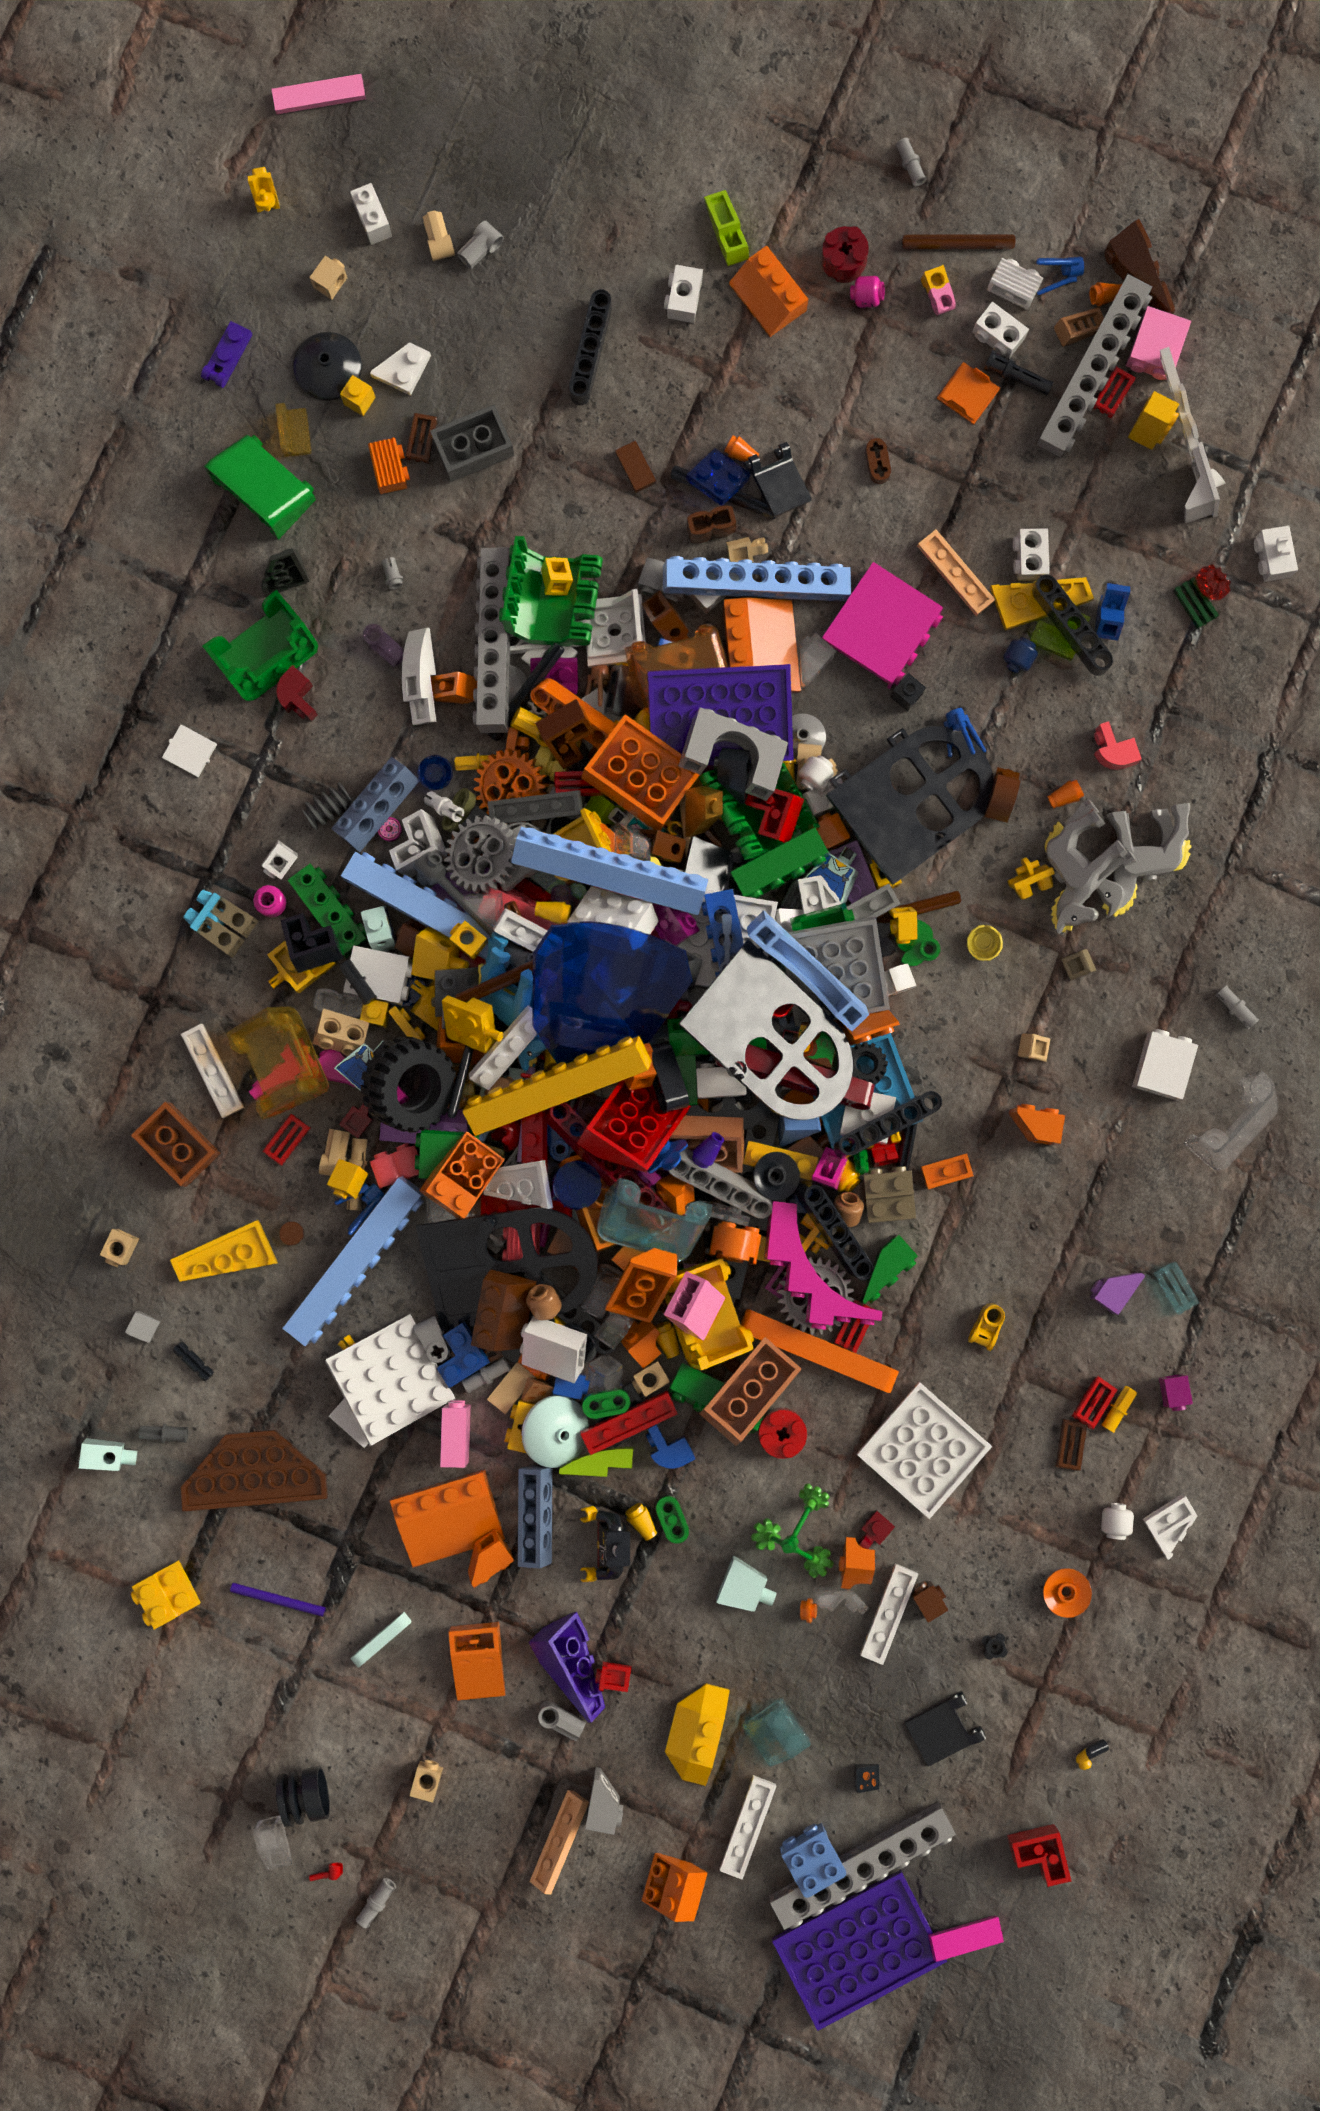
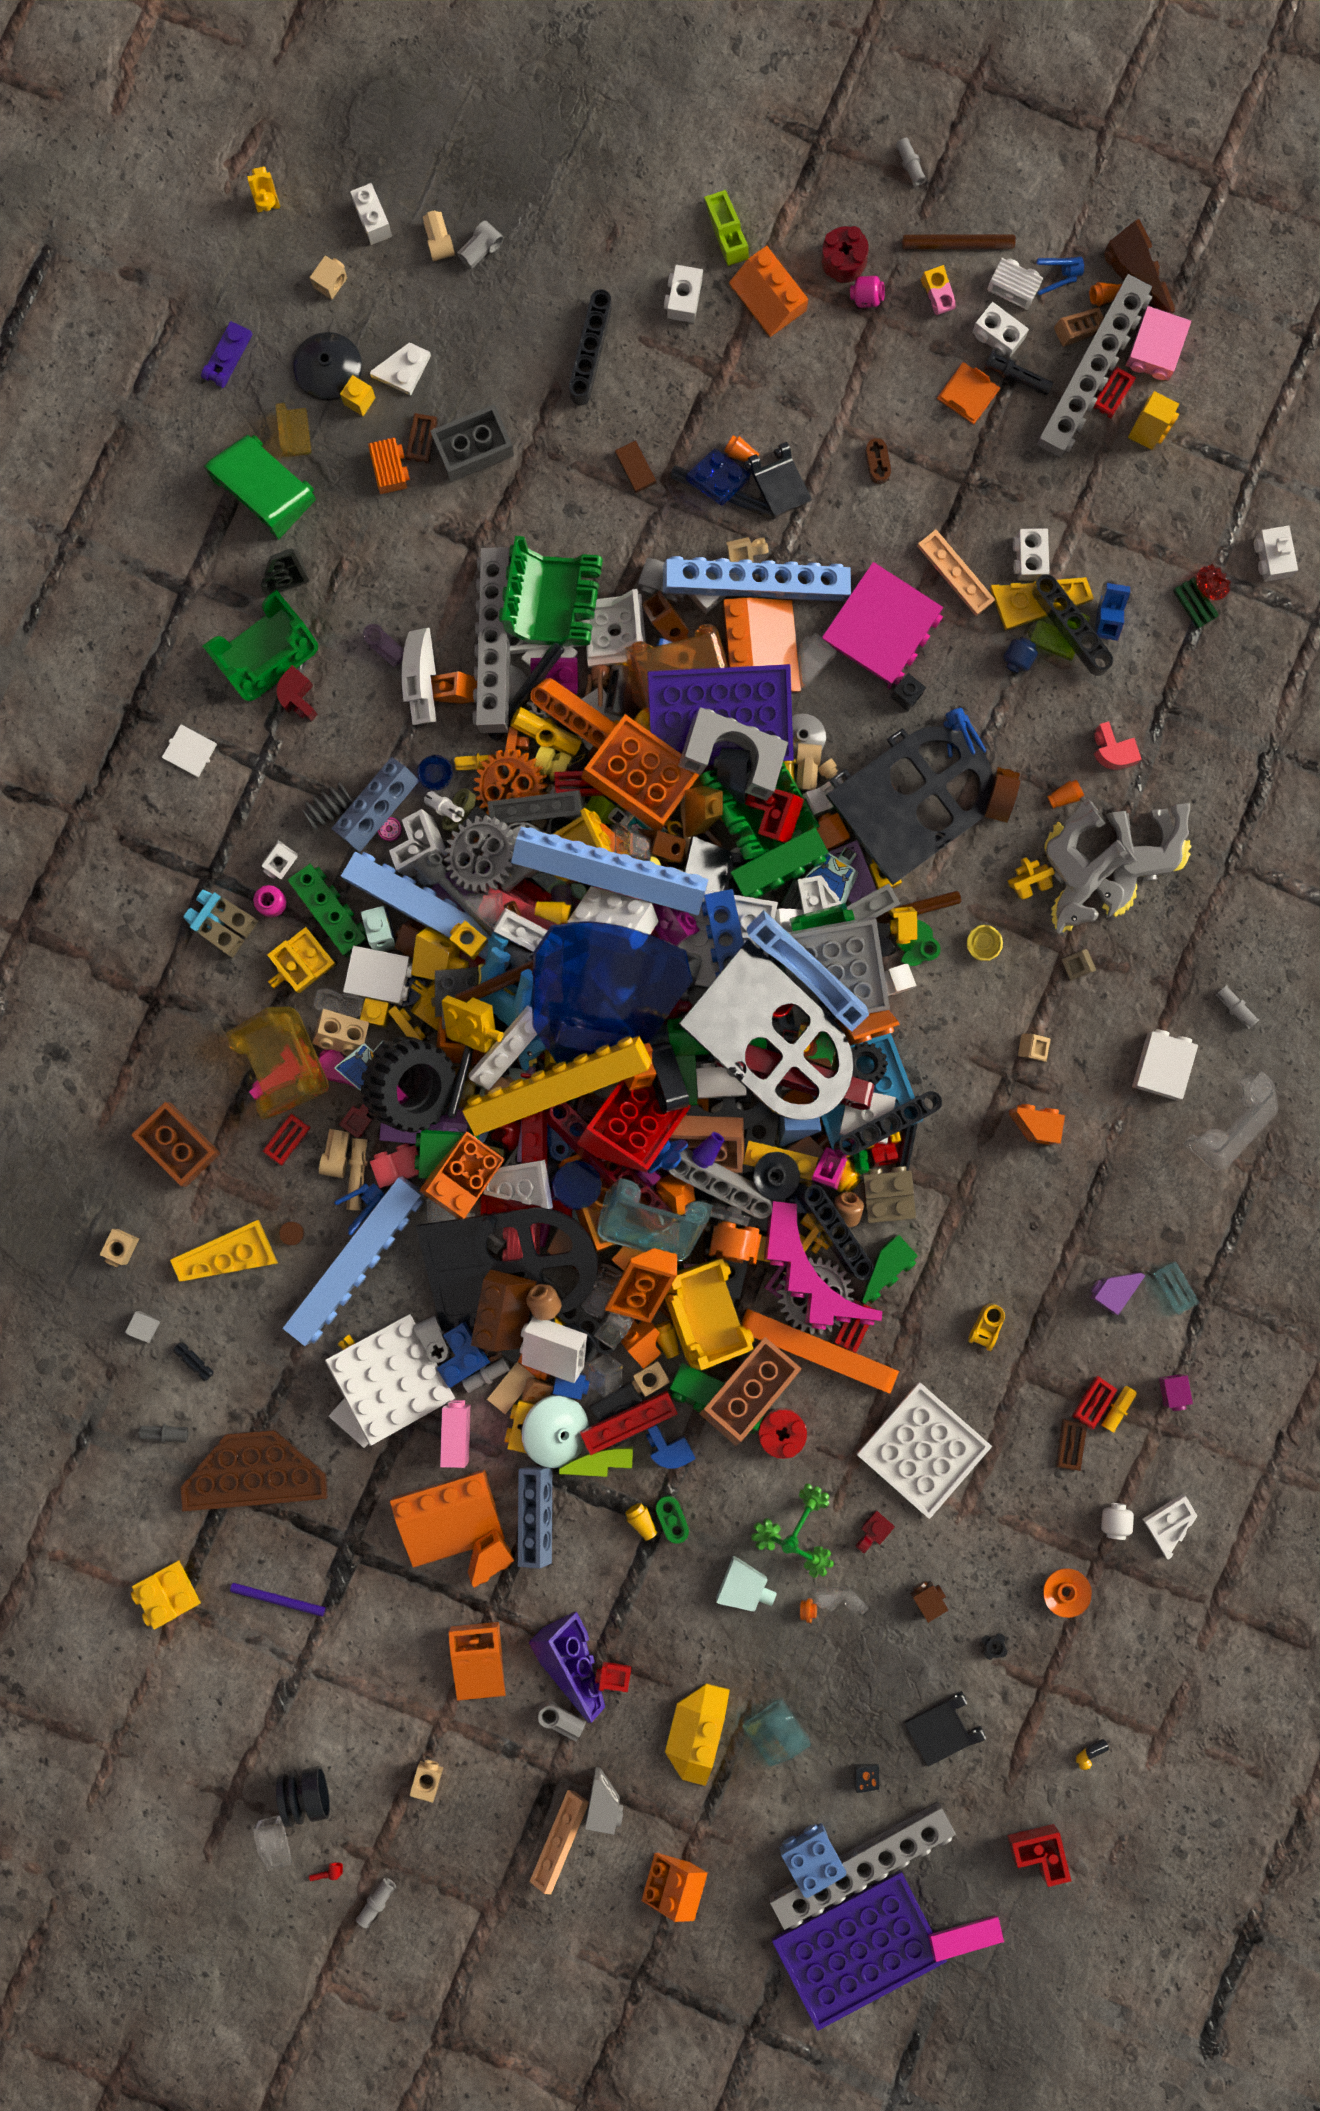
(94, 1455): light aqua torso -> none
(212, 1070): white tile -> none
(307, 947): black brick -> none
(318, 94): bright pink tile -> none
(347, 1179): yellow brick -> none
(357, 982): black axle -> none
(381, 1639): light aqua beam -> none
(392, 574): light grey pin -> none
(556, 576): yellow brick -> none
(562, 731): reddish brown brick -> none
(606, 1406): green plate -> none
(612, 1545): black torso -> none
(694, 1305): bright pink brick -> none
(716, 523): reddish brown brick -> none
(726, 926): sand blue piece -> none
(747, 1827): white plate -> none
(816, 773): white head -> none
(856, 1564): orange brick -> none
(888, 1614): white plate -> none
(947, 1171): orange plate -> none
(1204, 497): white piece -> none

